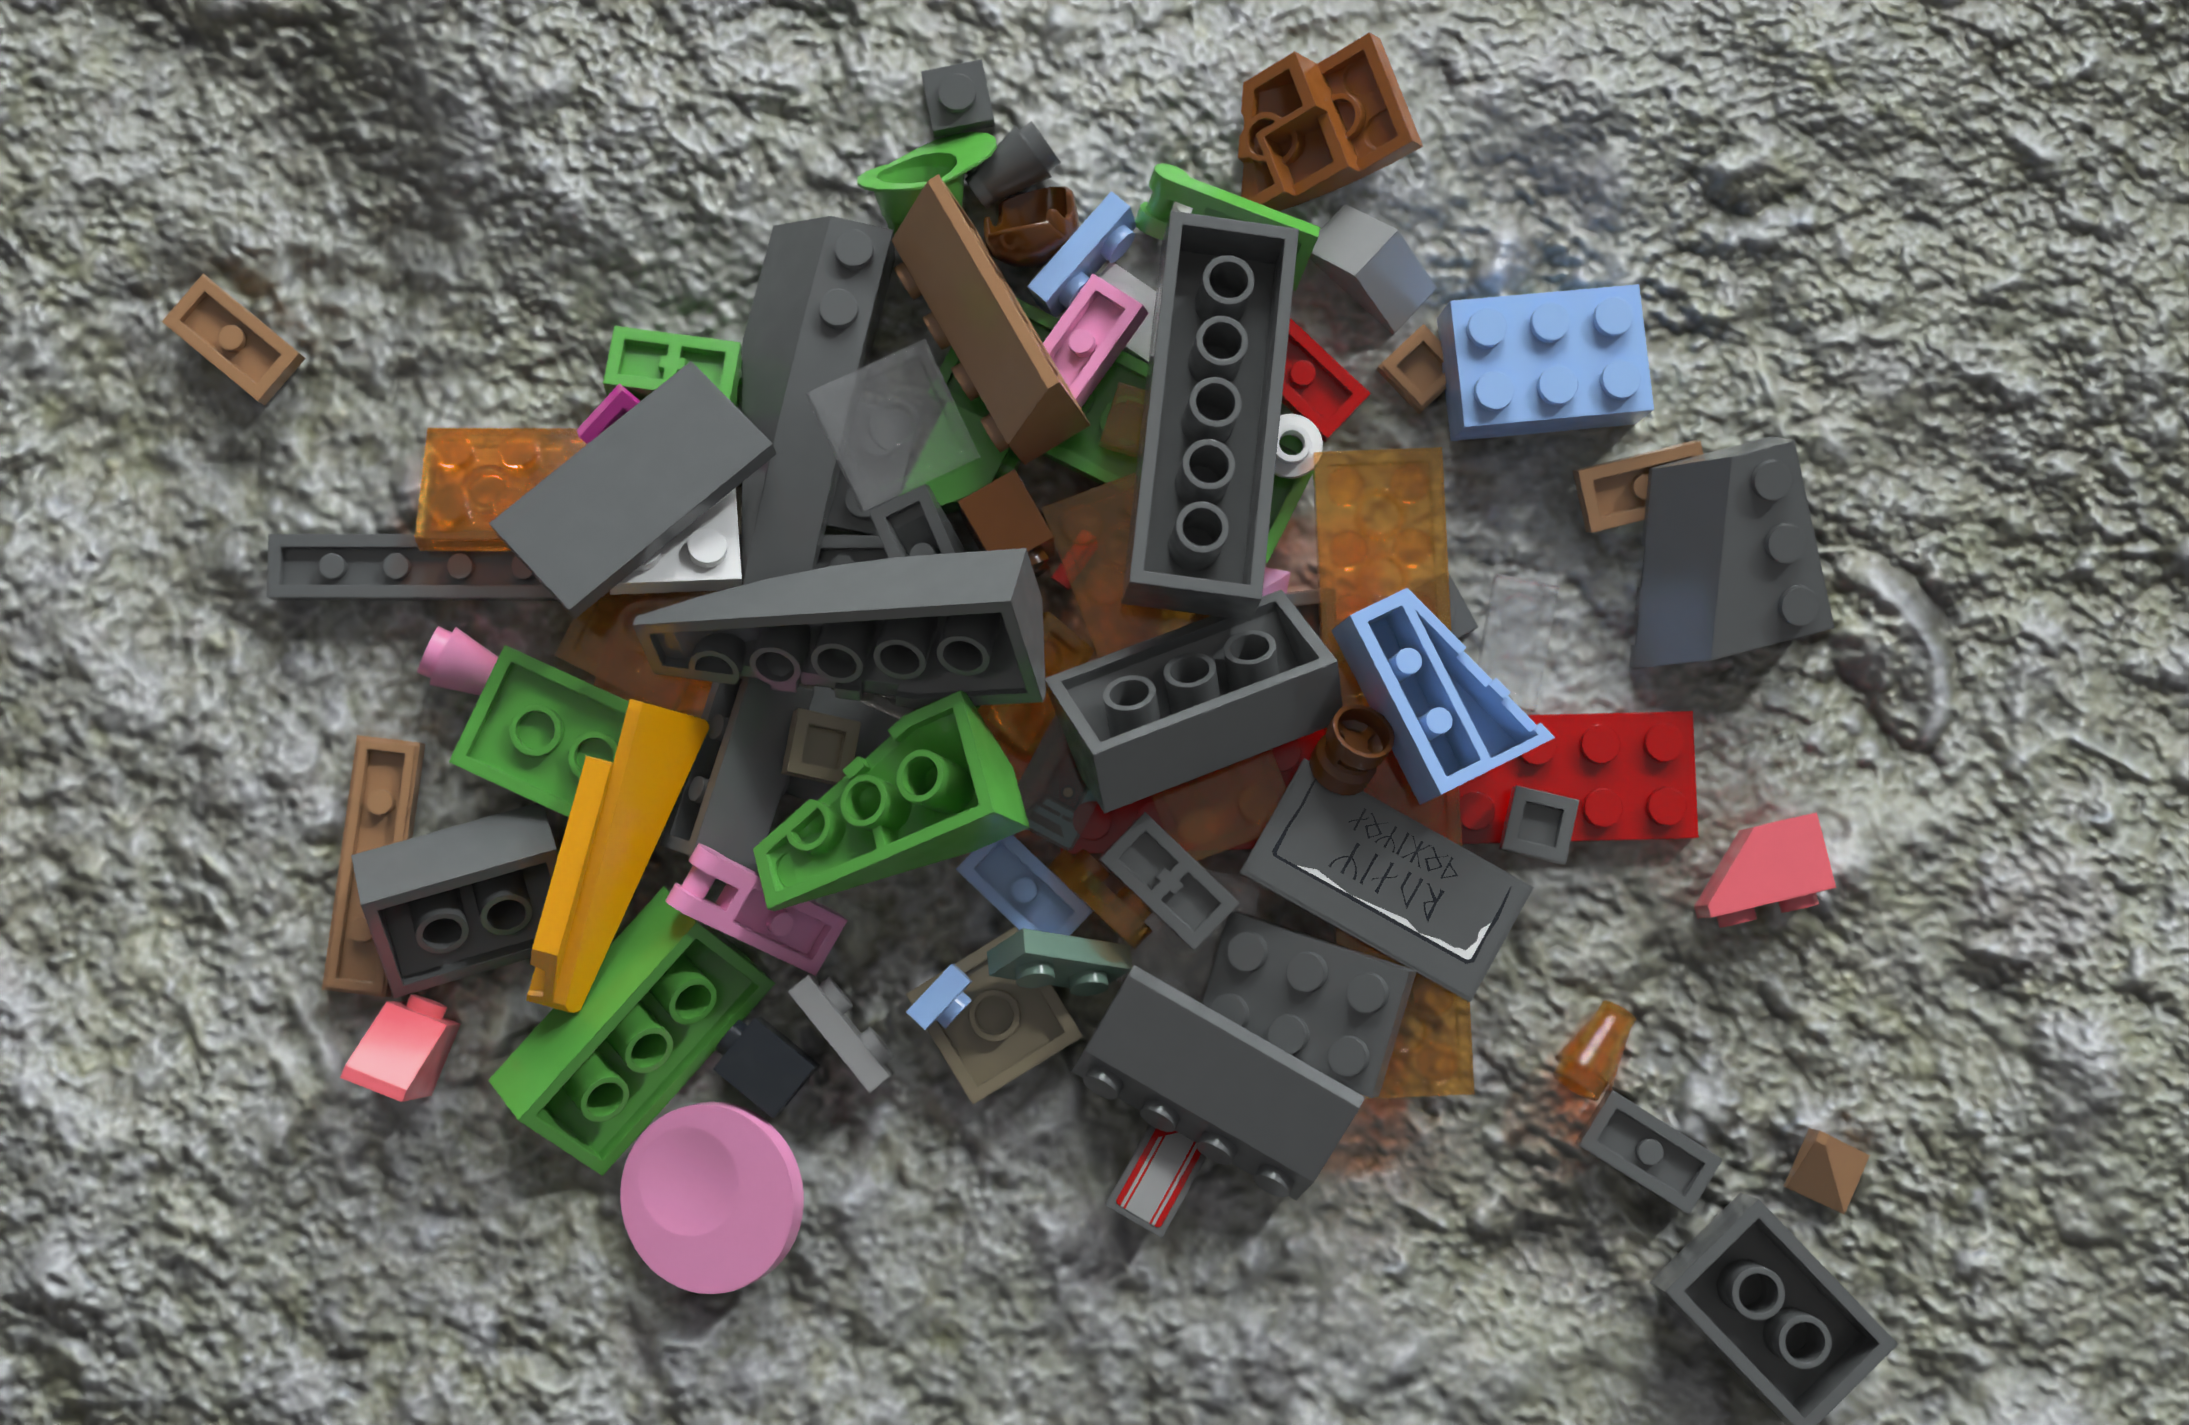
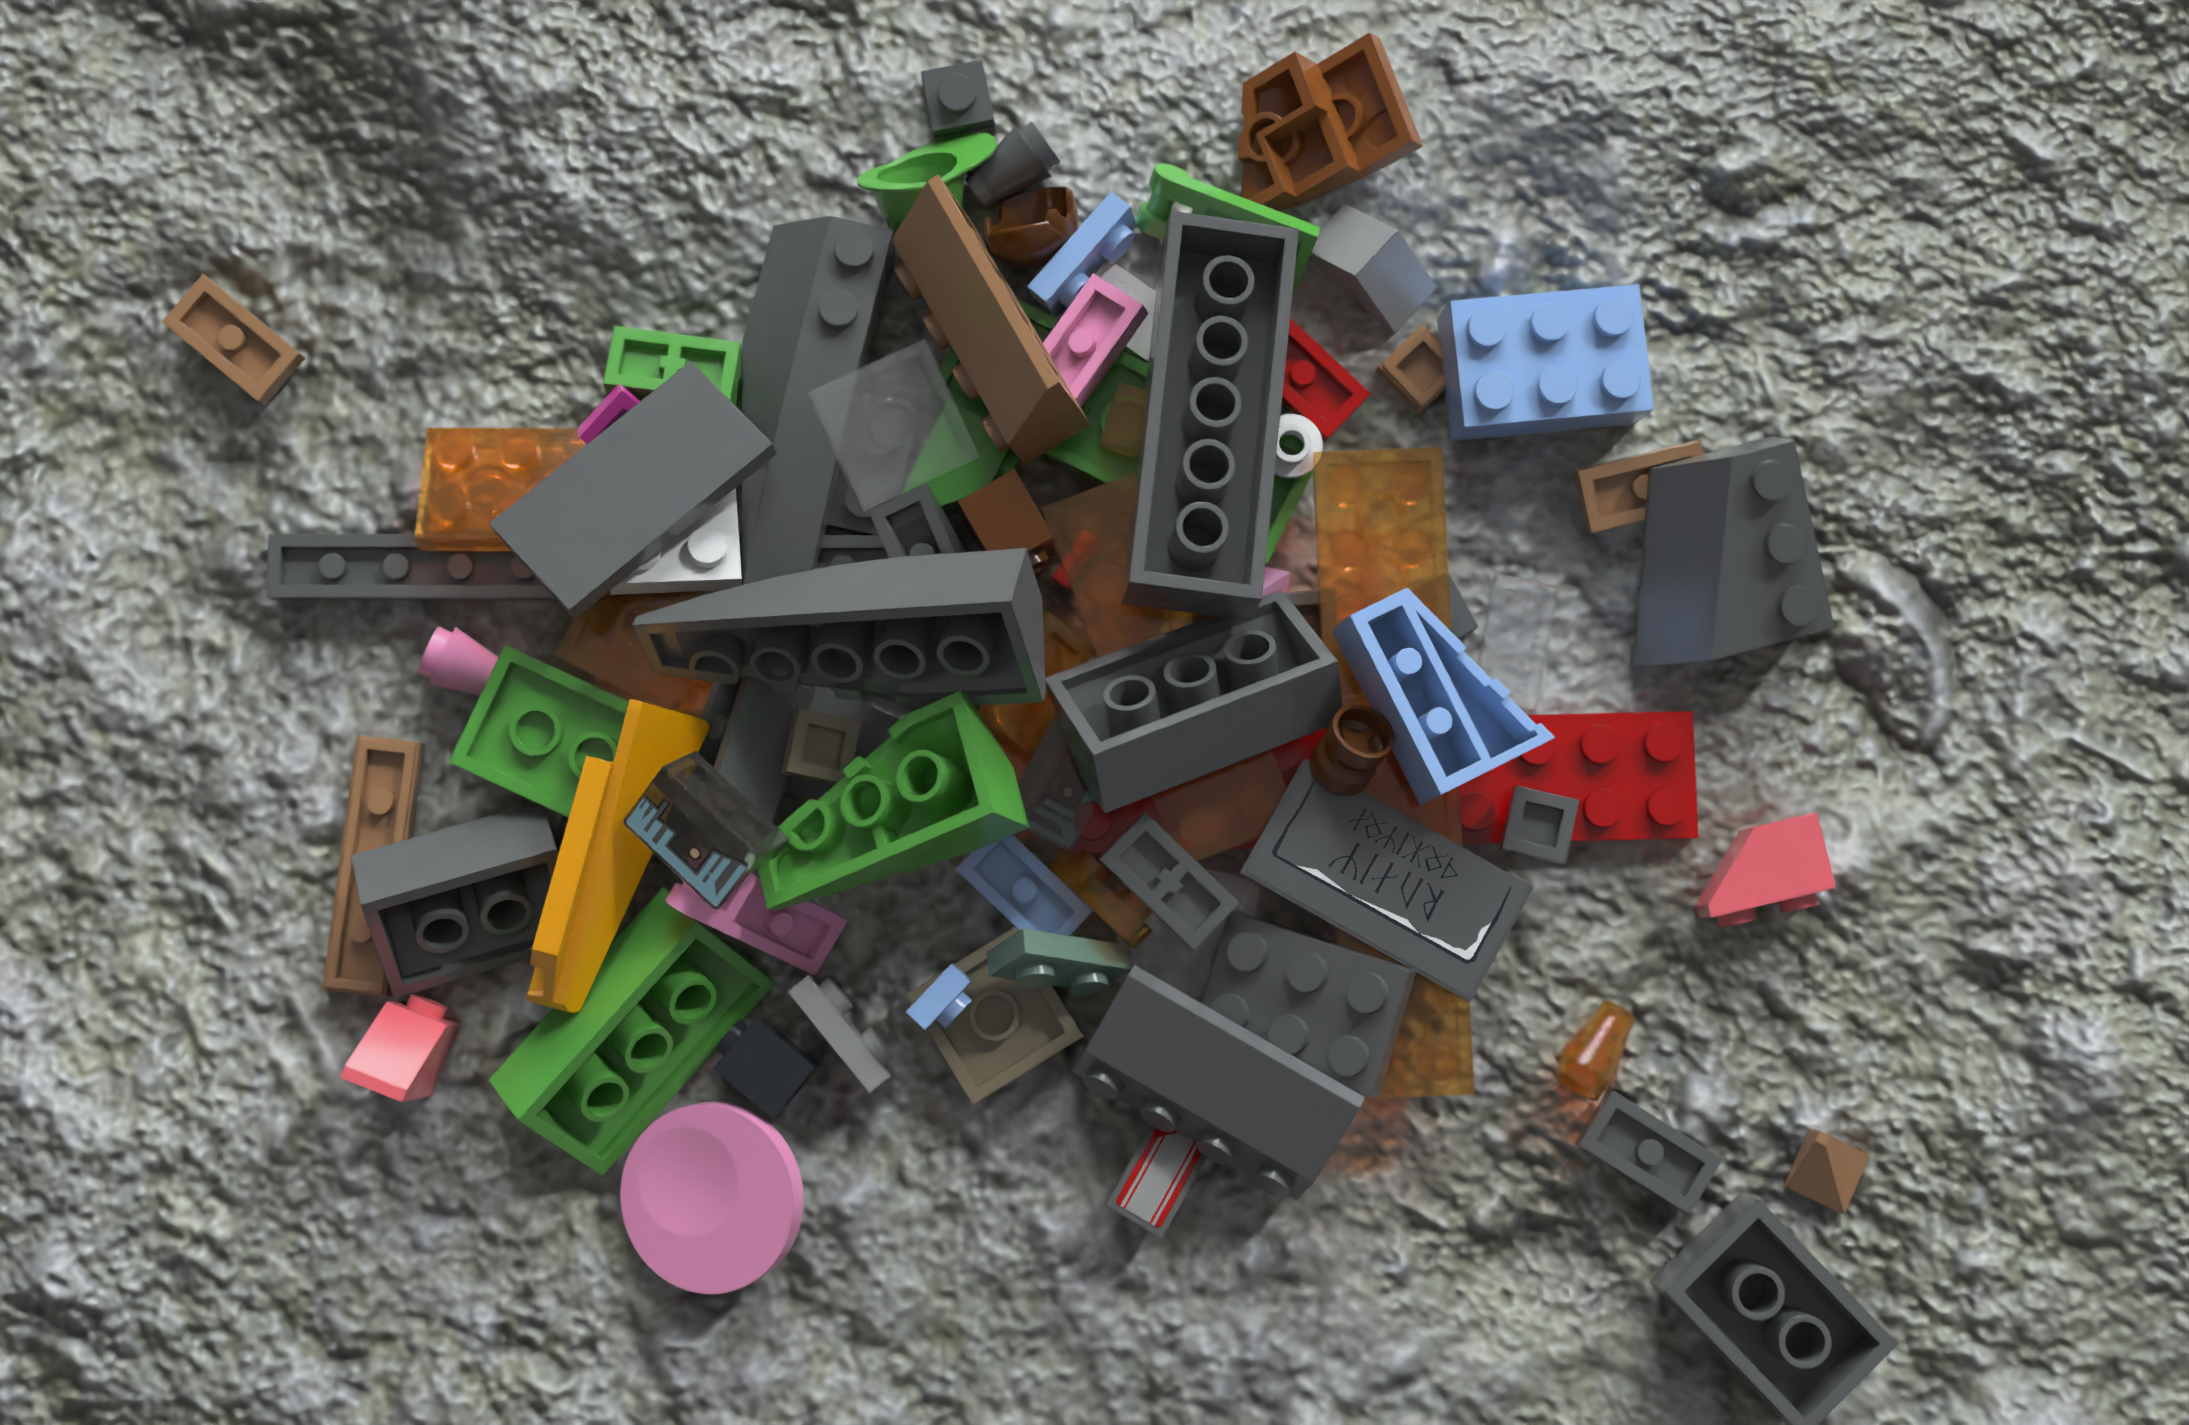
(703, 828): none -> clear smoke panel

